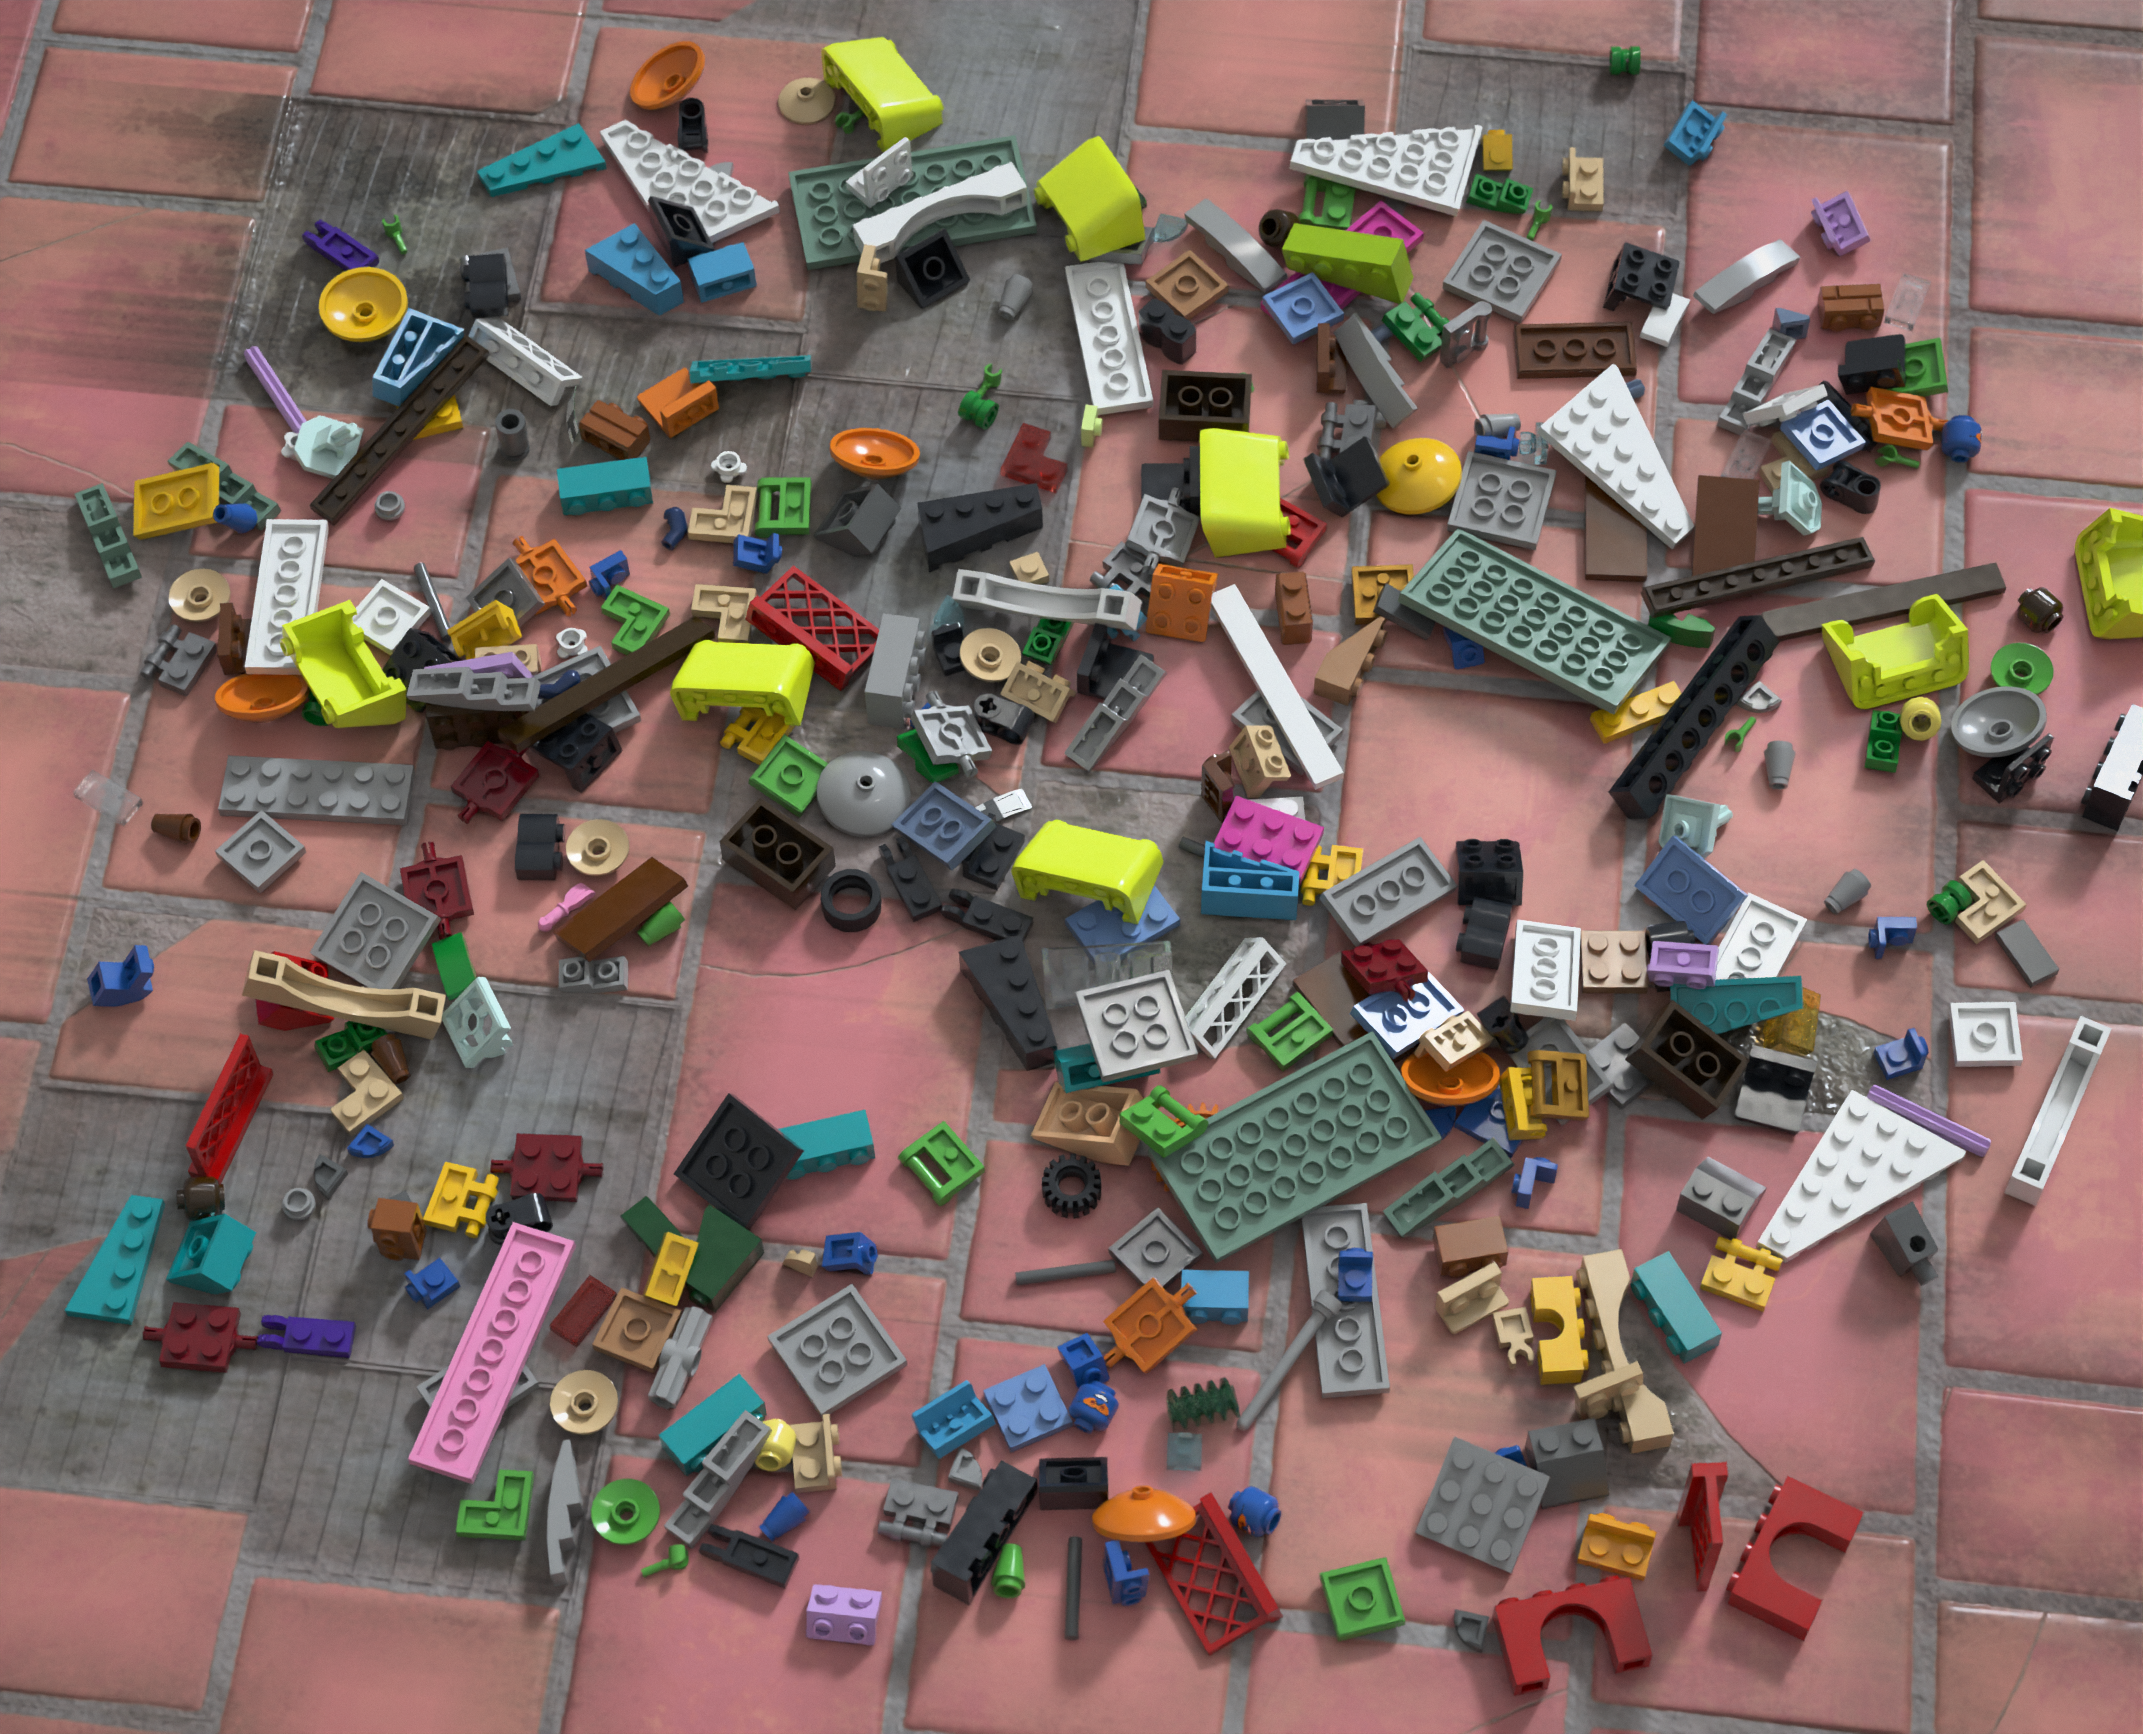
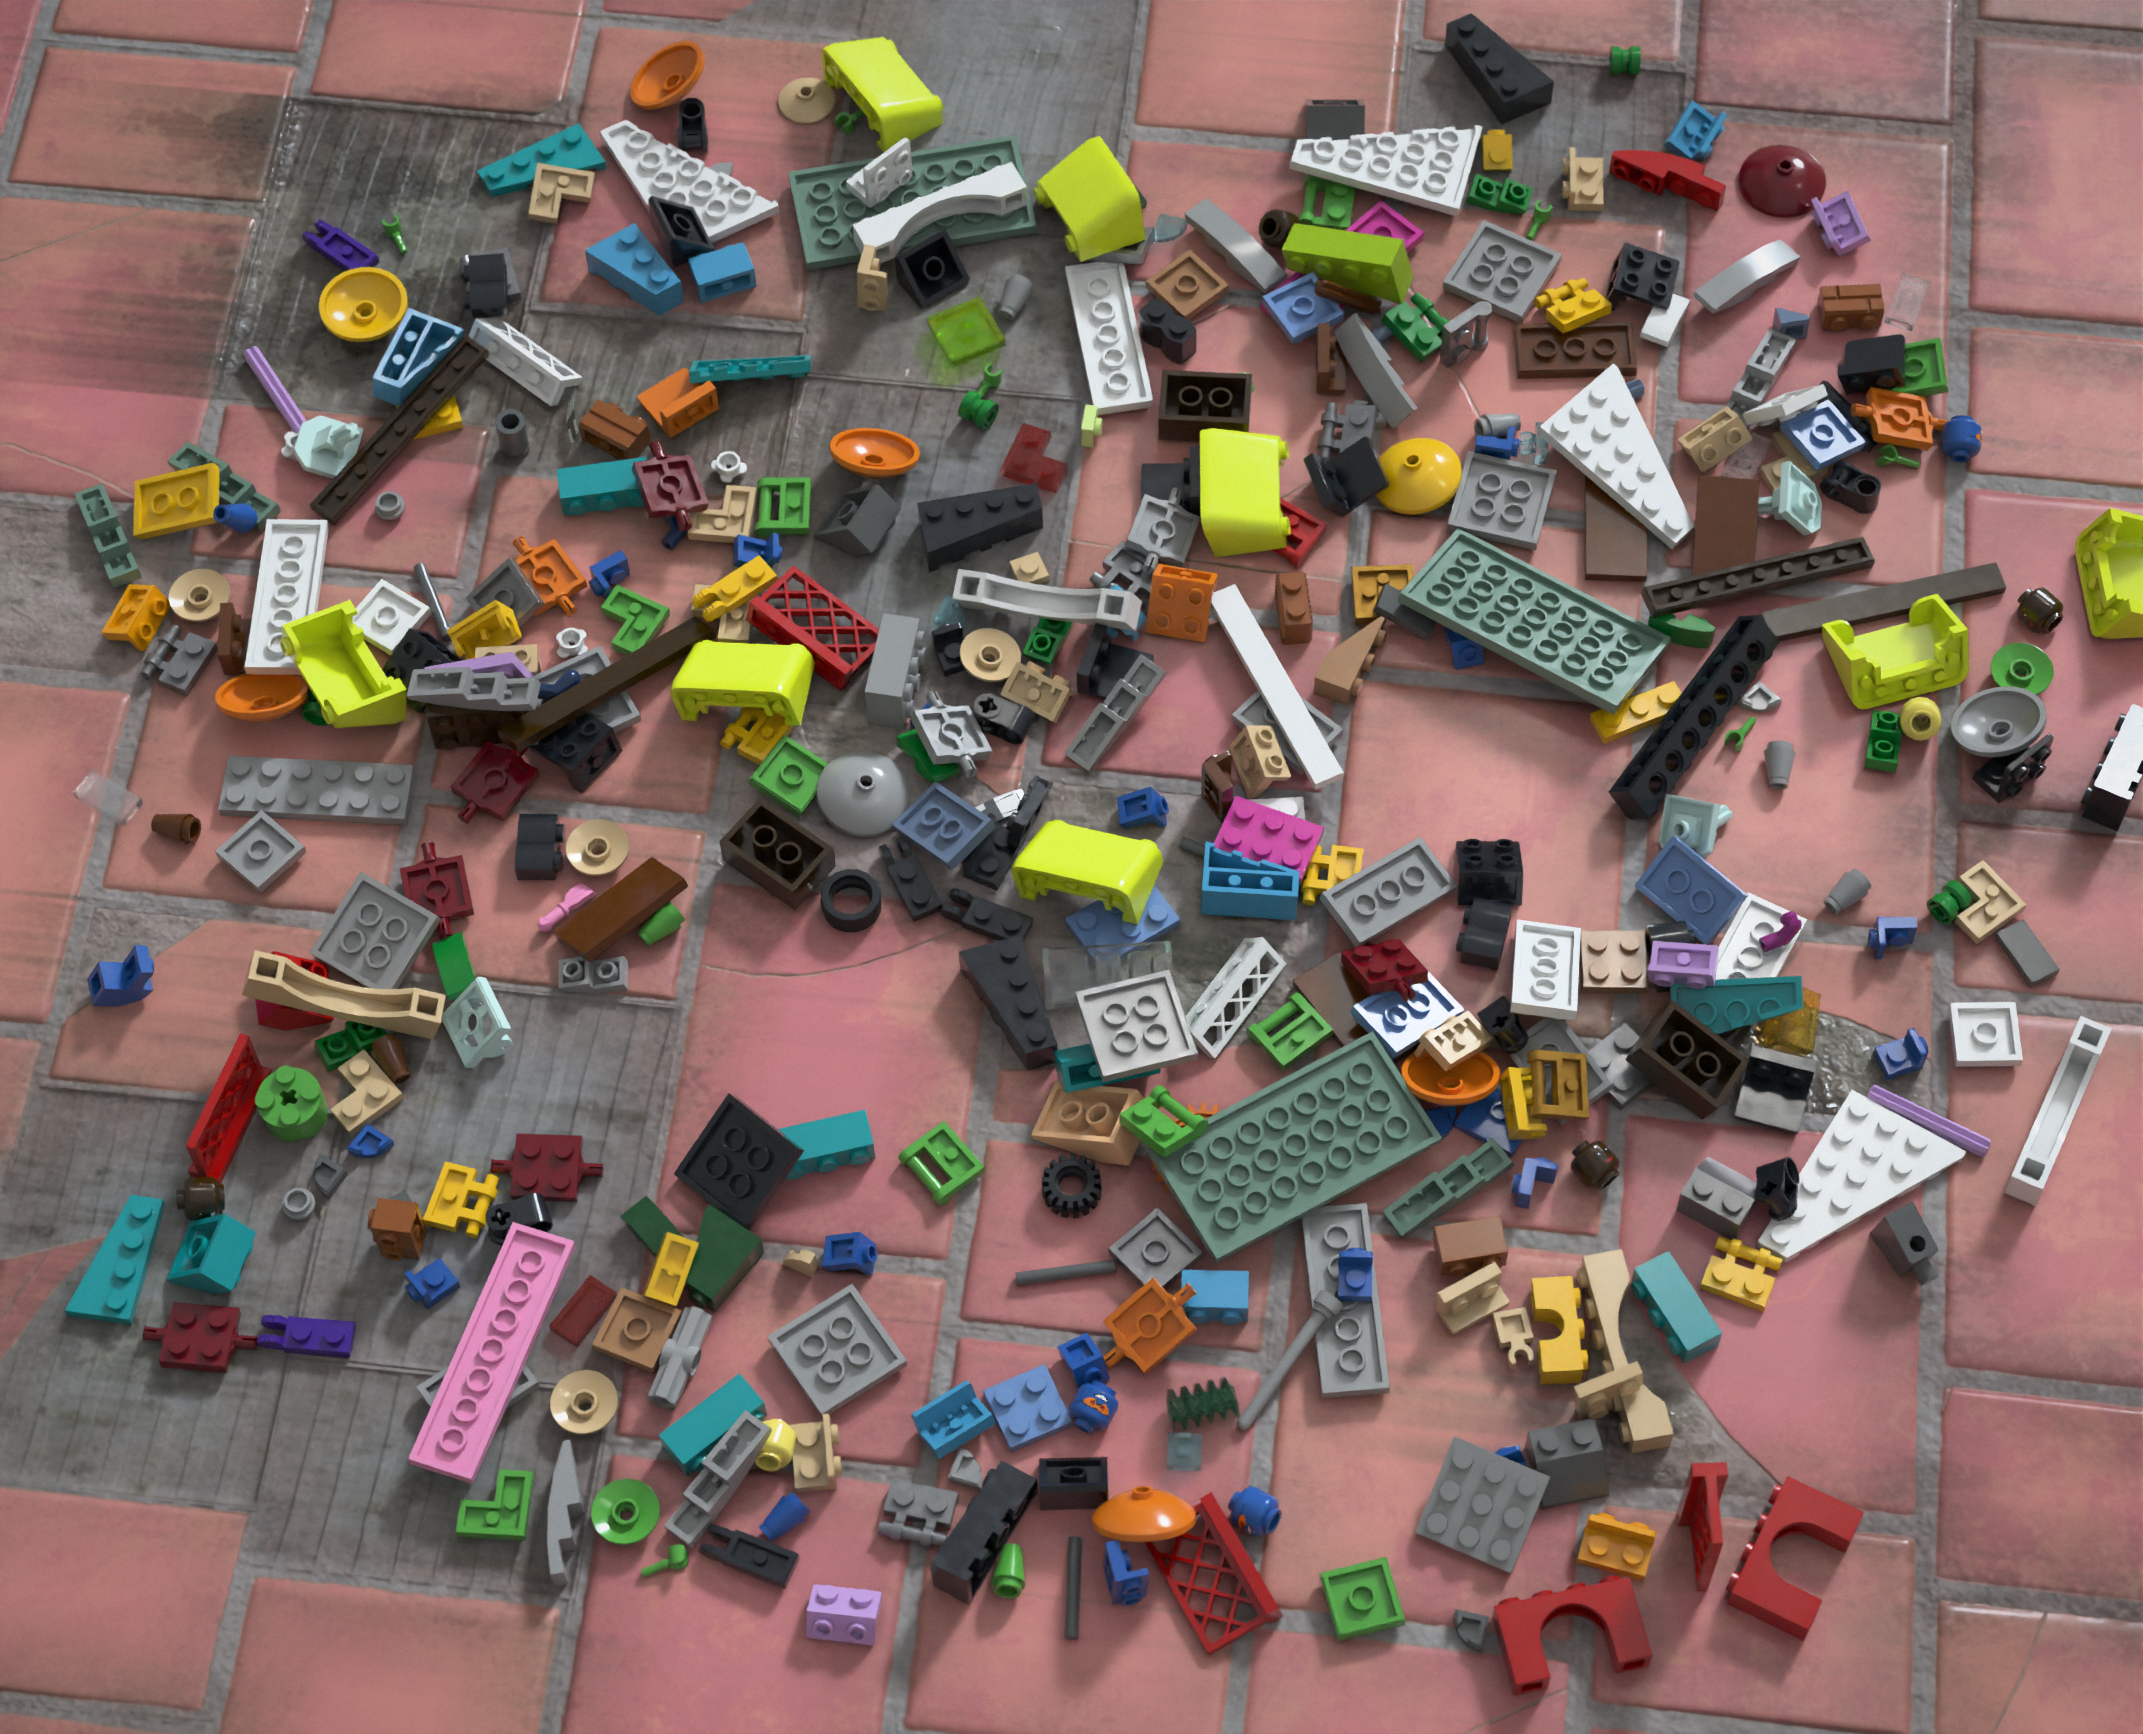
(137, 616): none -> light orange bracket
(292, 1104): none -> bright green brick
(554, 183): none -> tan plate
(670, 486): none -> dark red plate
(735, 589): none -> yellow hinge
(966, 331): none -> clear neon green plate
(1028, 810): none -> black hinge
(1142, 808): none -> blue bracket
(1348, 296): none -> reddish brown axle
(1497, 70): none -> black wedge
(1575, 311): none -> yellow plate
(1595, 1164): none -> dark brown head
(1663, 171): none -> red slope
(1715, 438): none -> tan bracket
(1778, 1187): none -> black piece
(1781, 181): none -> dark red dish
(1790, 928): none -> magenta arm

